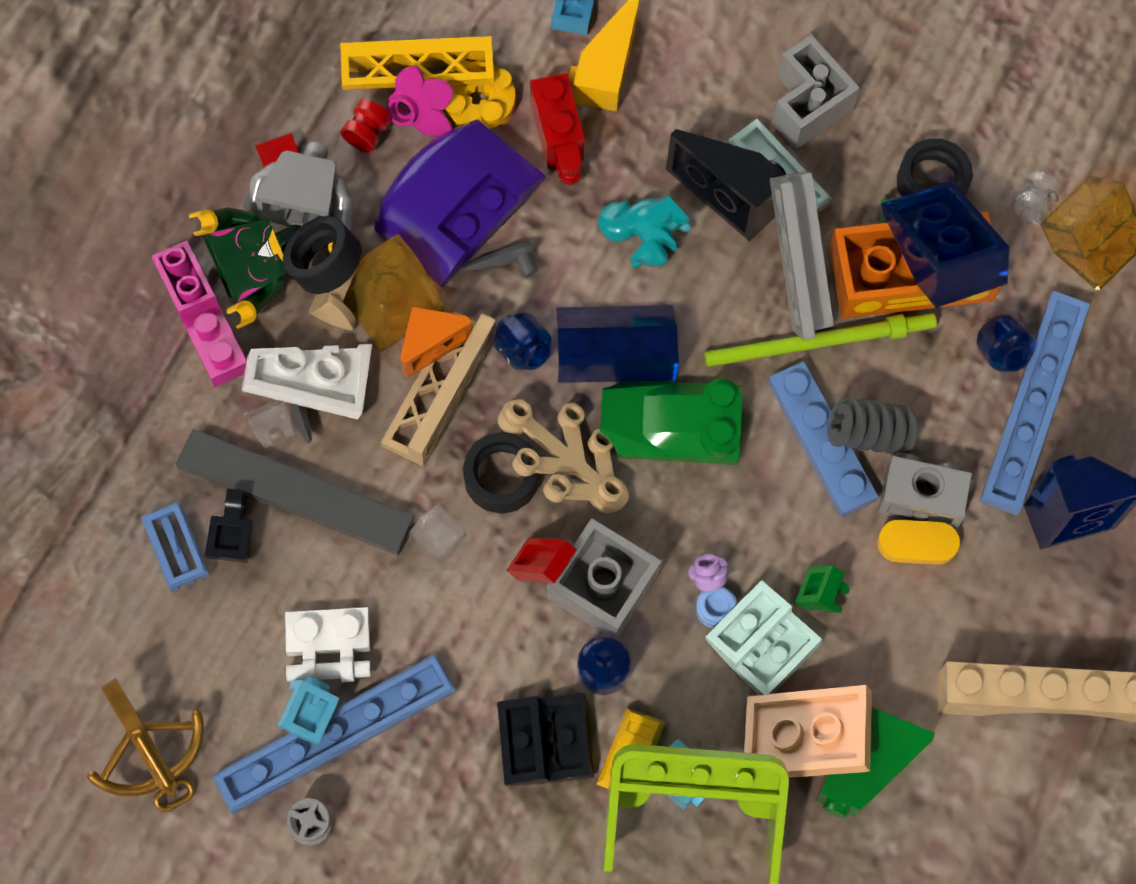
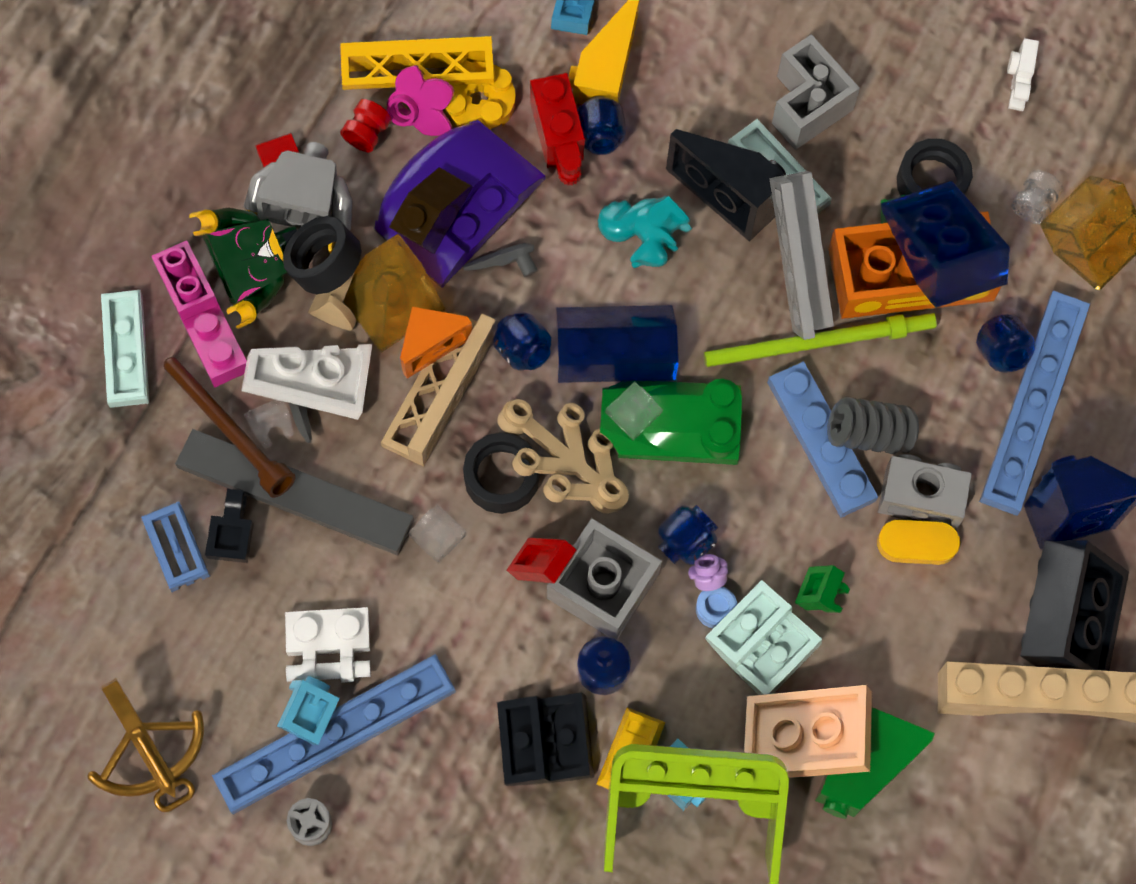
(125, 348): none -> light aqua tile
(273, 476): none -> reddish brown piece
(431, 209): none -> dark brown slope
(602, 124): none -> clear blue head
(634, 410): none -> clear tile
(687, 535): none -> clear blue head
(1022, 68): none -> white plate
(1074, 607): none -> black slope

